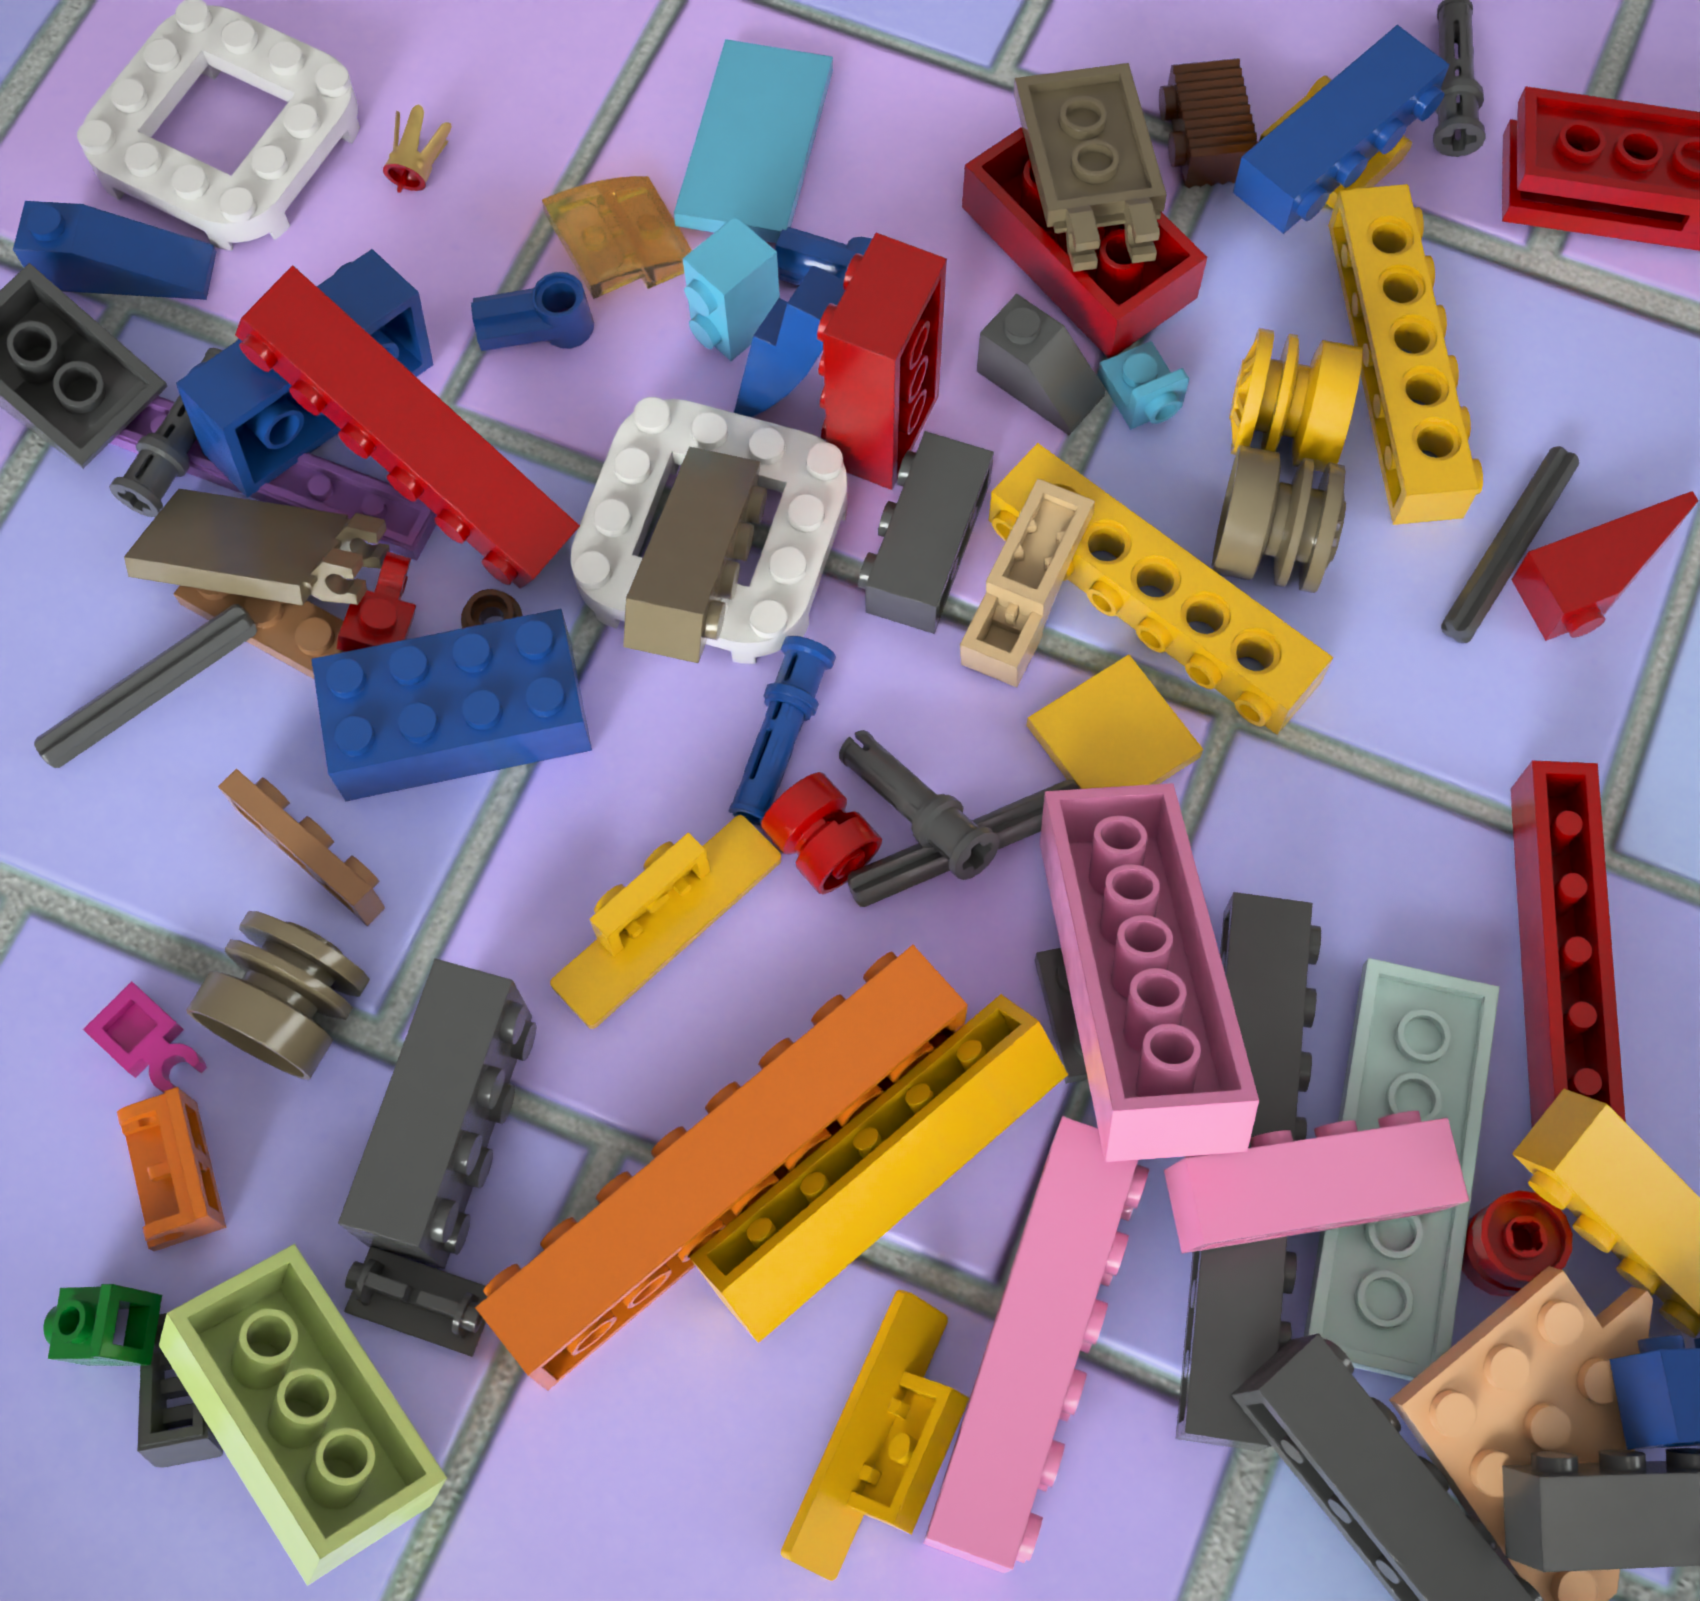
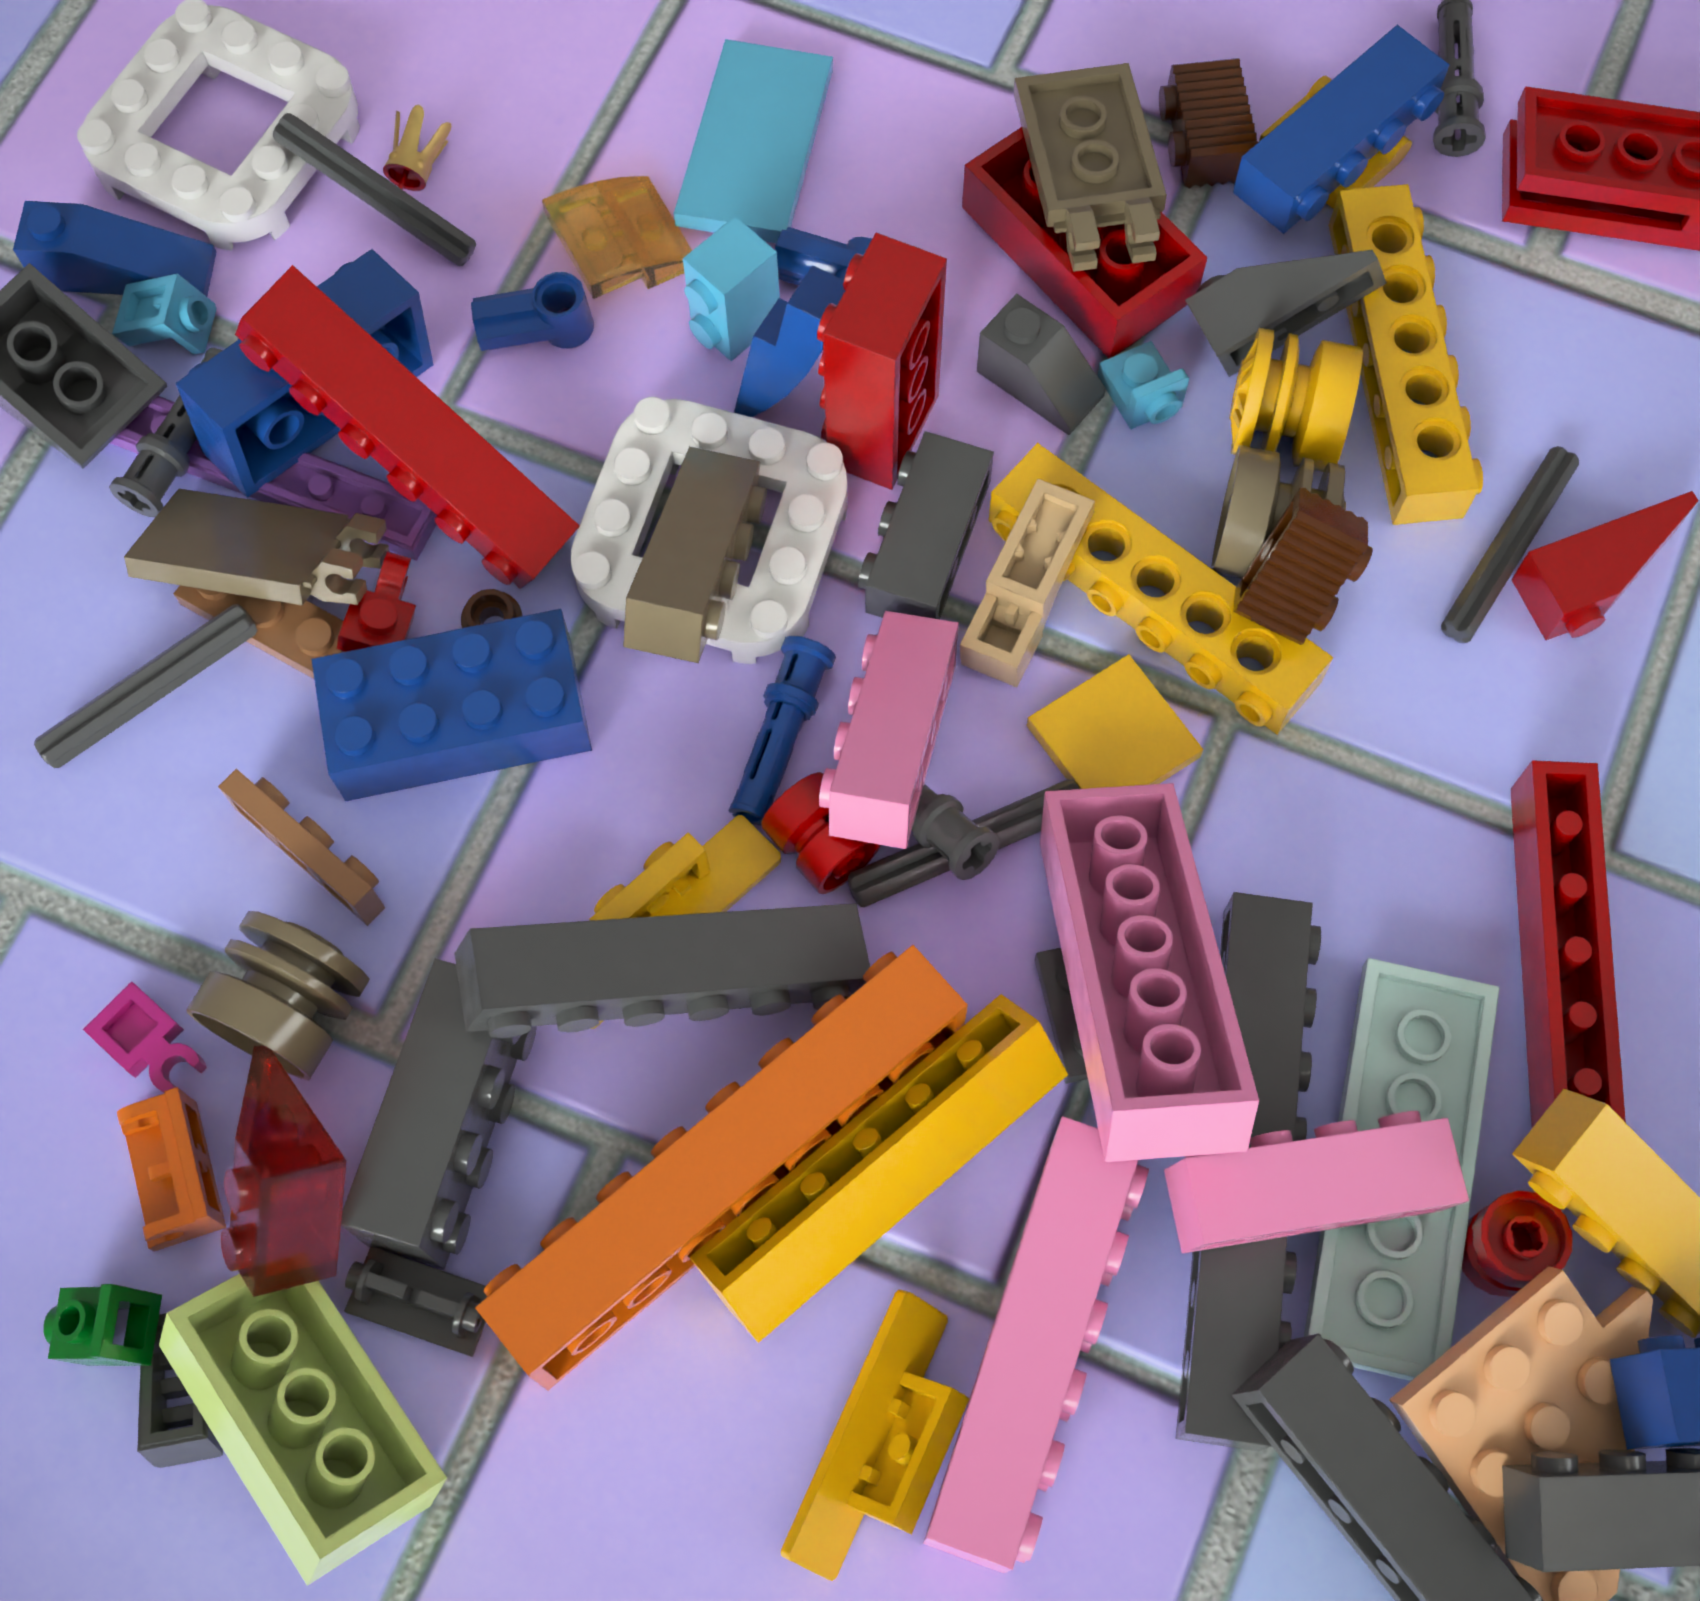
(165, 310): none -> medium azure bracket
(281, 1186): none -> clear red slope
(374, 189): none -> dark grey axle
(658, 967): none -> dark grey brick
(891, 730): none -> bright pink brick
(1279, 298): none -> dark grey slope
(1303, 567): none -> reddish brown brick

